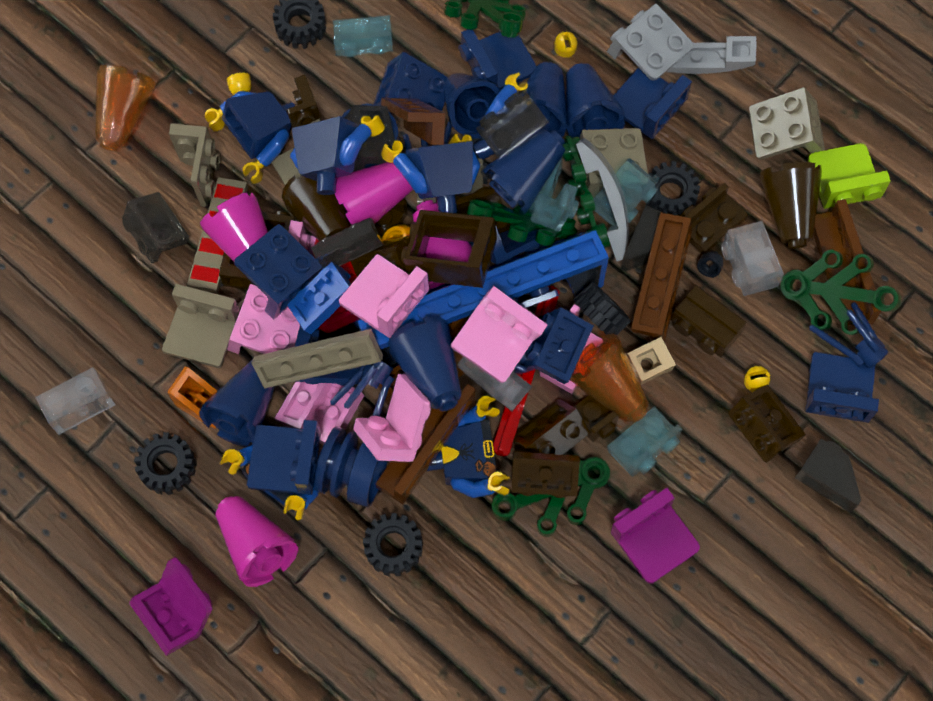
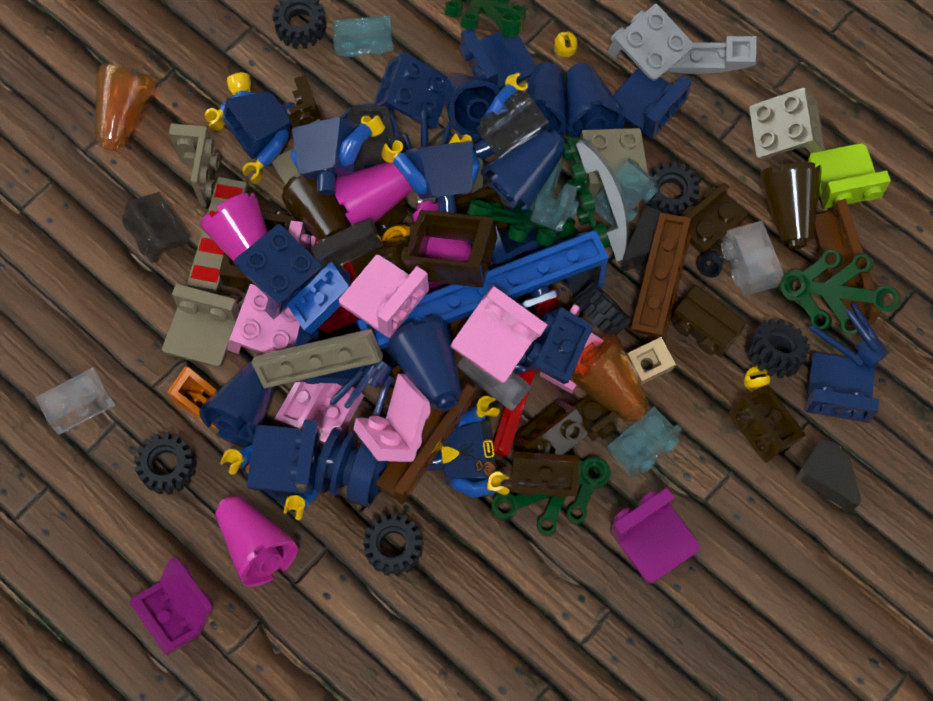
(418, 118): reddish brown fence -> none
(784, 337): none -> black tyre

